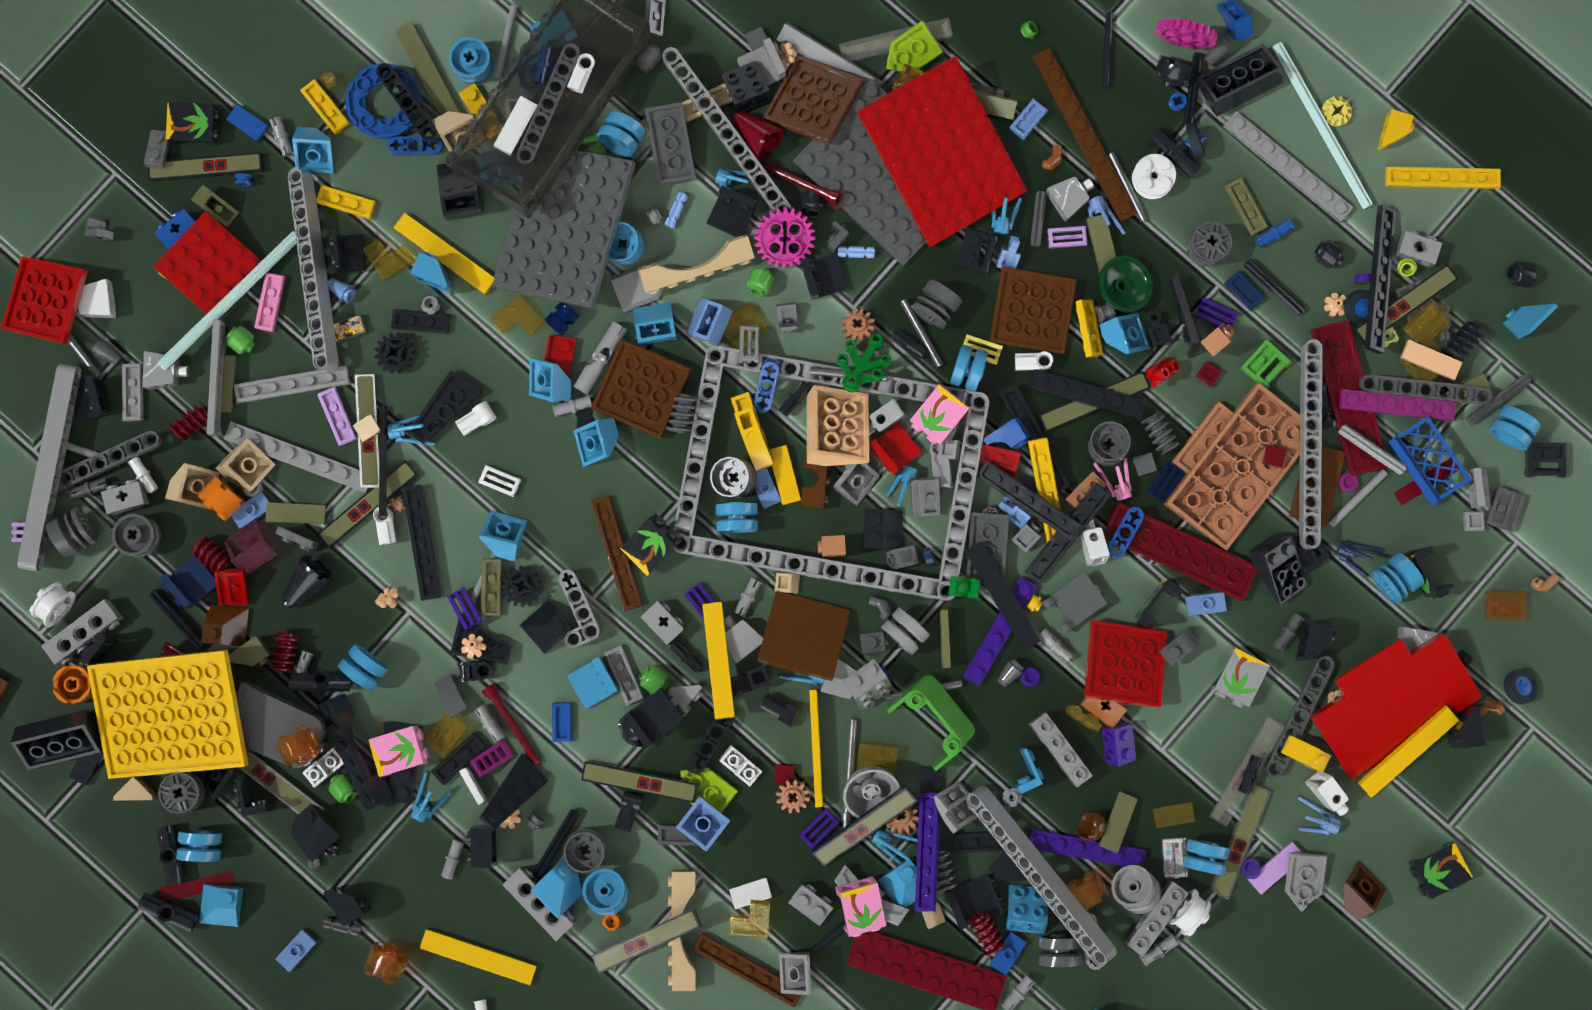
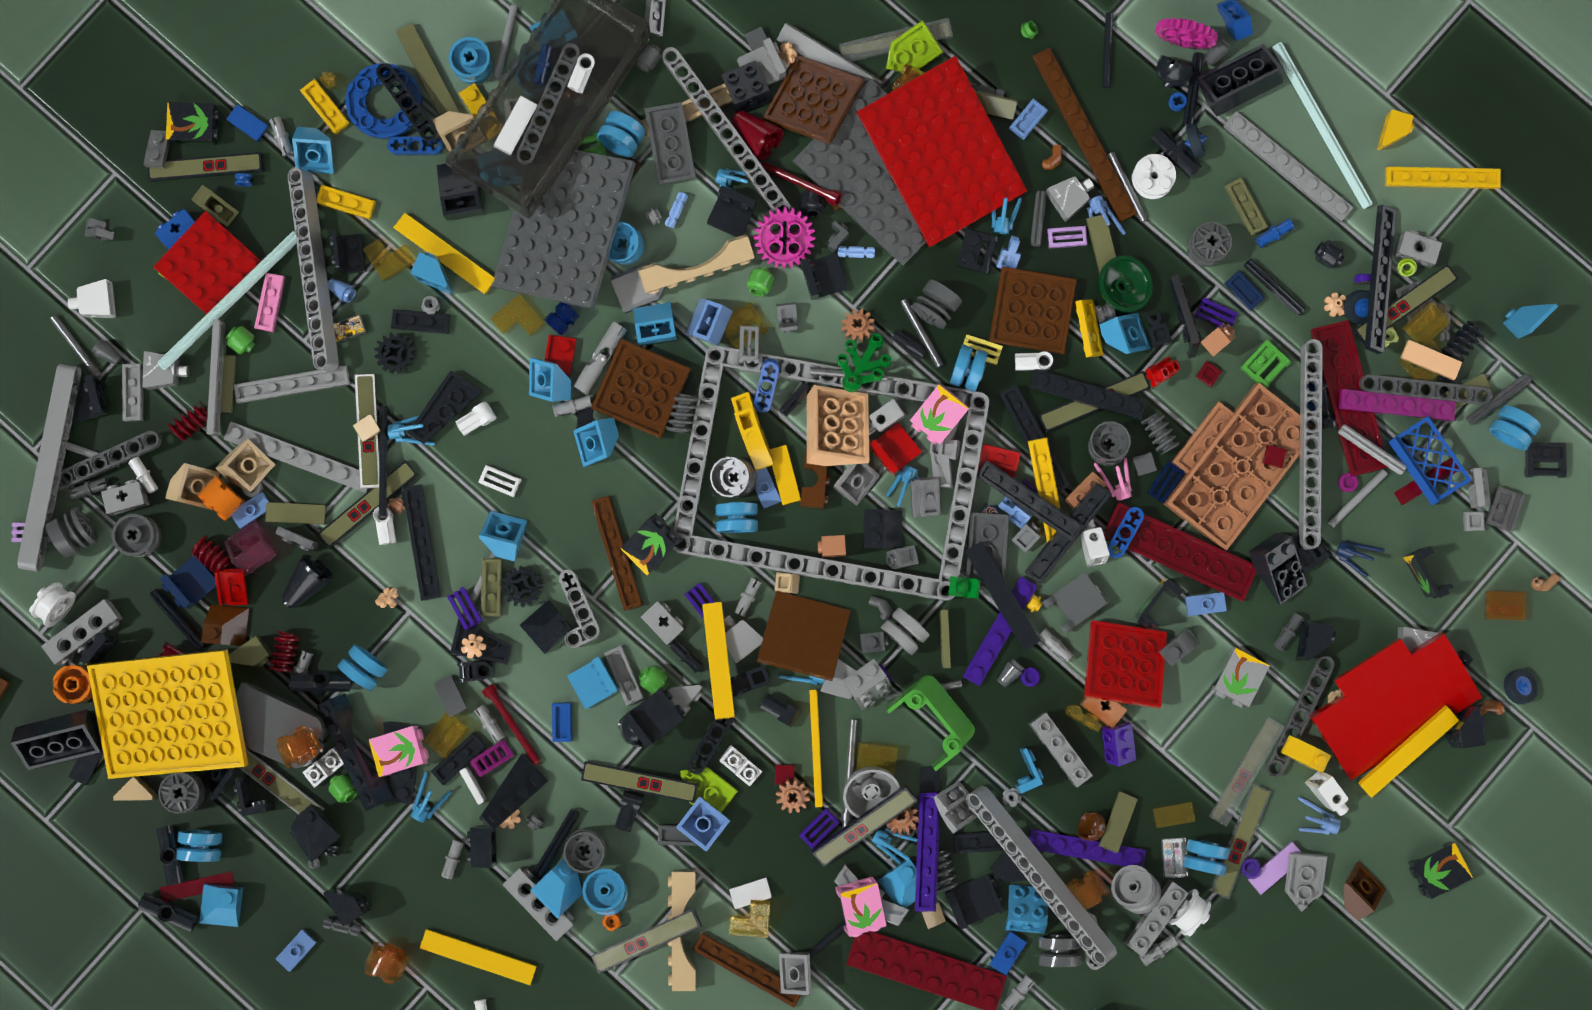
(44, 300): red plate -> none
(337, 416): lavender tile -> none
(811, 904): light grey bracket -> none
(928, 557): dark blue tile -> none
(988, 932): dark red piece -> none
(1012, 433): arch -> none
(1250, 774): black pin -> none
(1330, 472): reddish brown tile -> none
(1337, 120): light yellow gear -> none
(1397, 578): dark azure wheel -> none
(1521, 274): black head -> none

